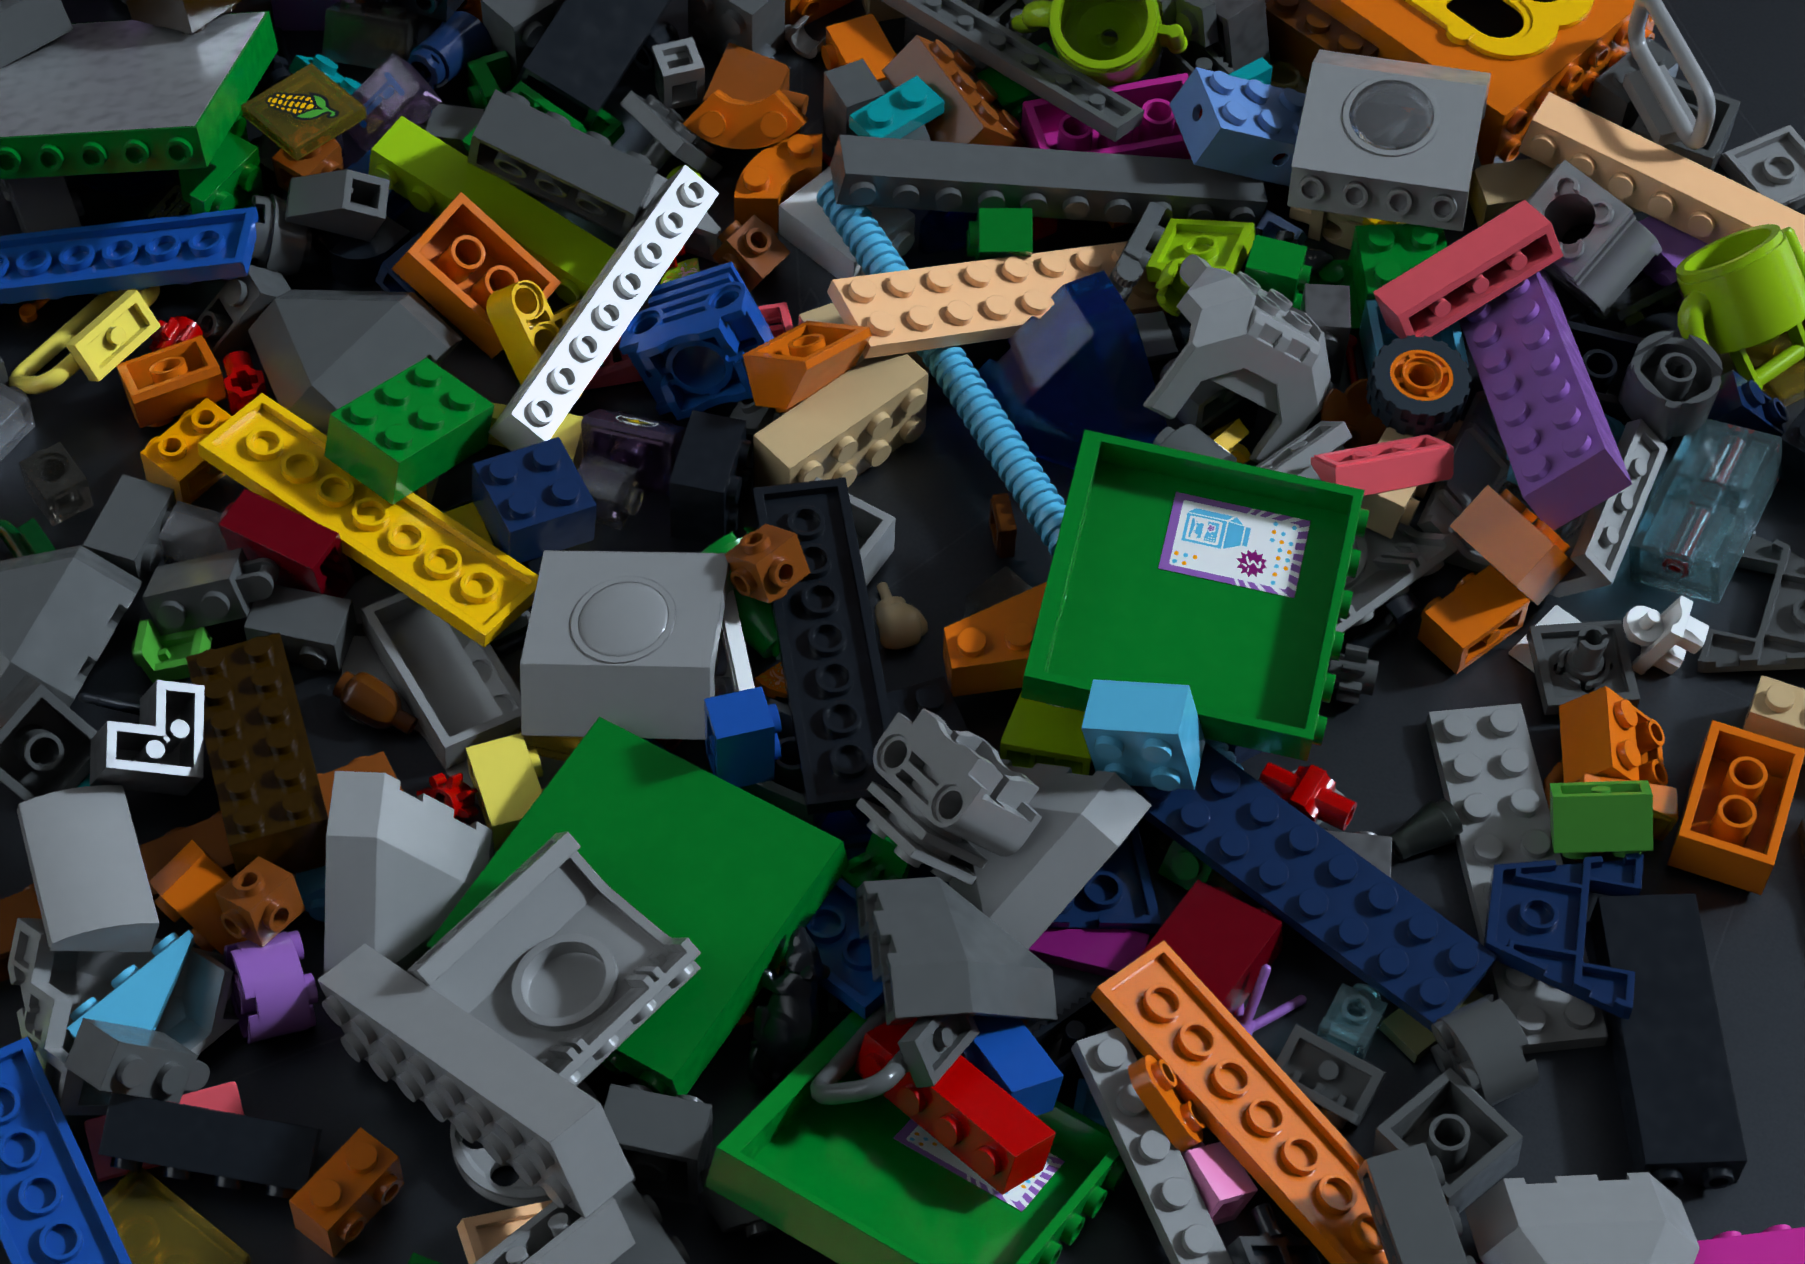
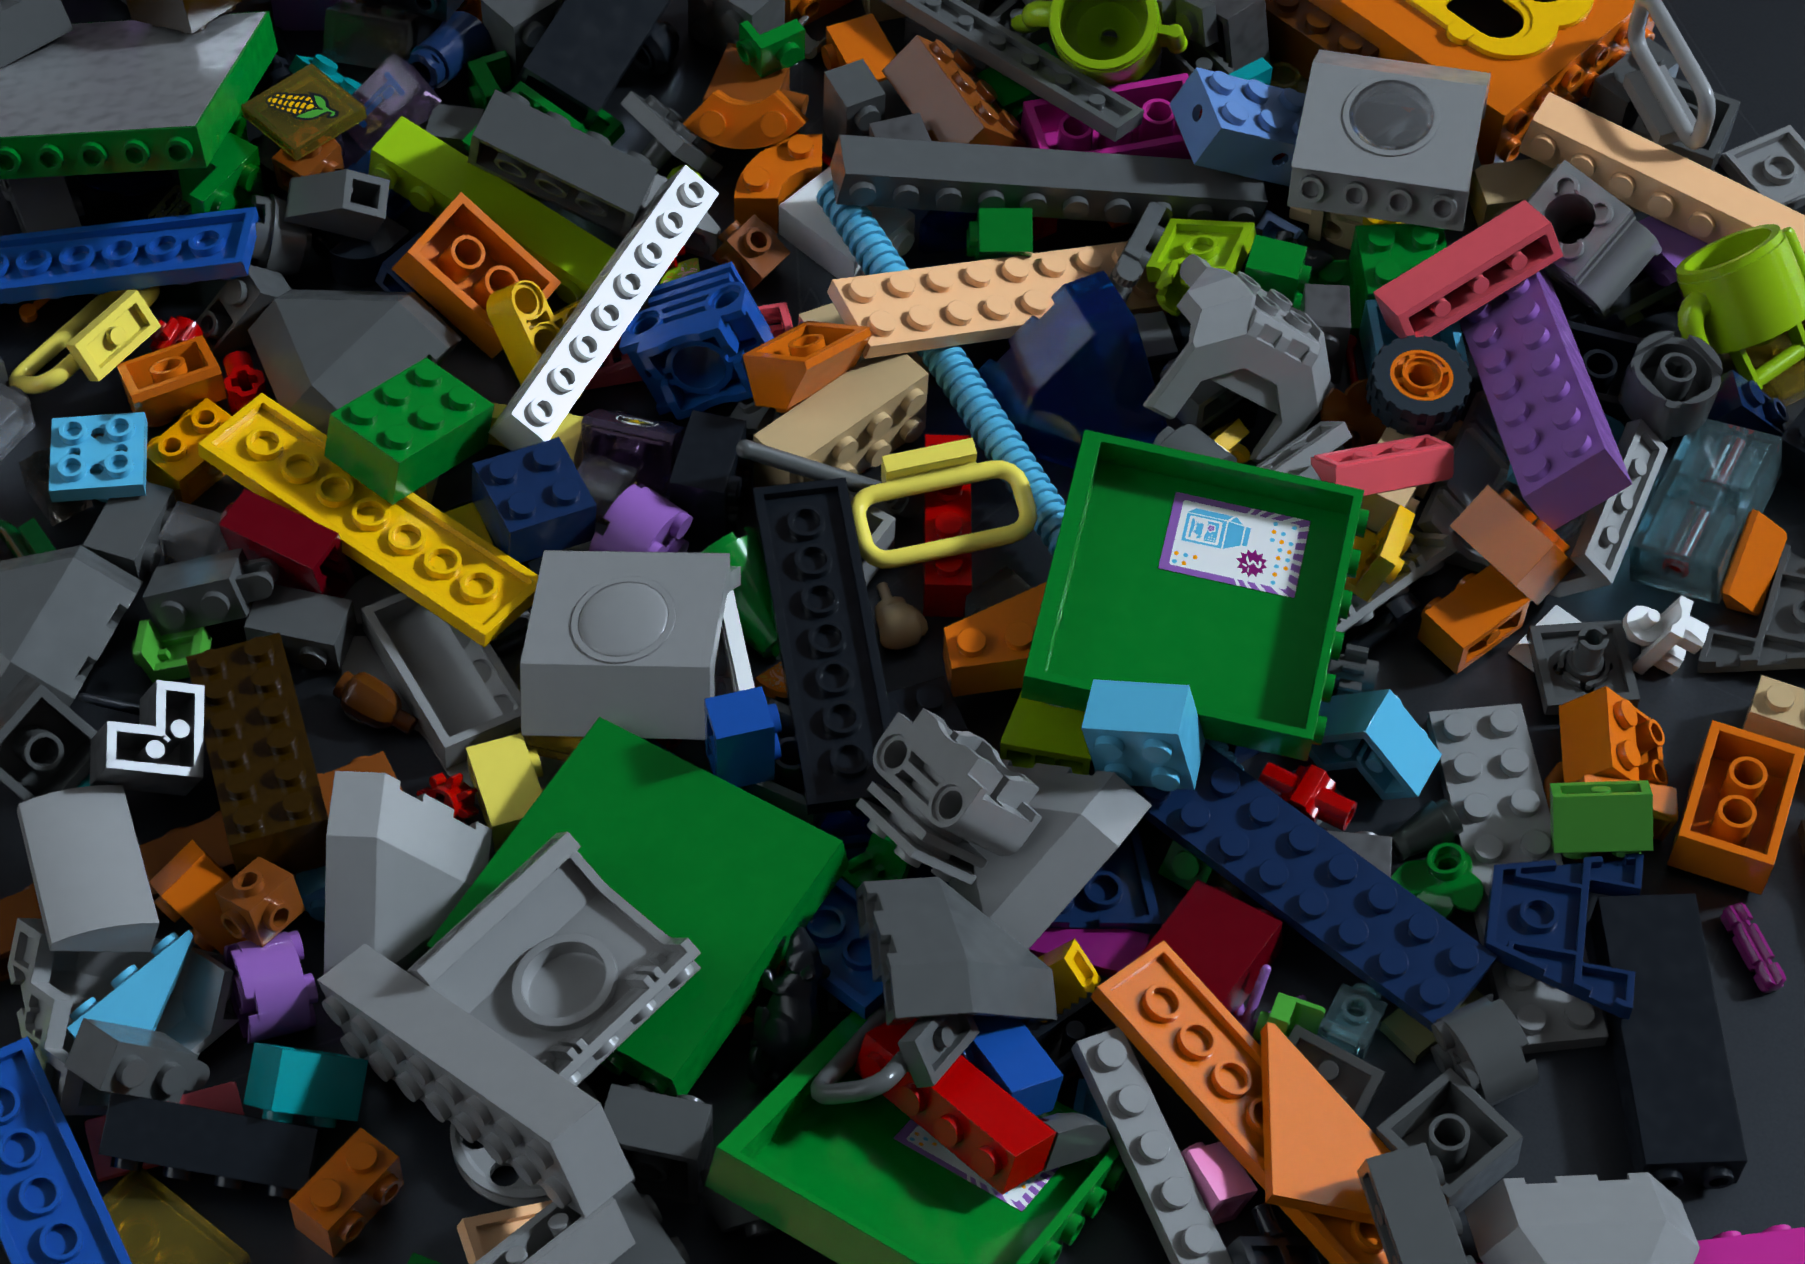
(100, 465): none -> medium azure plate
(305, 1083): none -> teal brick
(643, 523): none -> medium lavender brick
(679, 73): light grey brick -> none
(767, 563): dark orange brick -> none
(773, 49): none -> green bracket
(898, 111): teal plate -> none
(905, 507): none -> dark grey piece
(933, 470): none -> light yellow bar
(946, 516): none -> red brick
(1002, 525): reddish brown tile -> none
(1071, 973): none -> yellow panel
(1075, 1139): none -> dark grey brick
(1156, 1086): orange plate -> none
(1288, 1012): none -> bright green bracket
(1310, 1136): none -> orange tile
(1379, 740): none -> medium azure brick
(1381, 554): none -> yellow bracket
(1443, 888): none -> green plate
(1753, 564): none -> orange slope
(1753, 948): none -> magenta axle

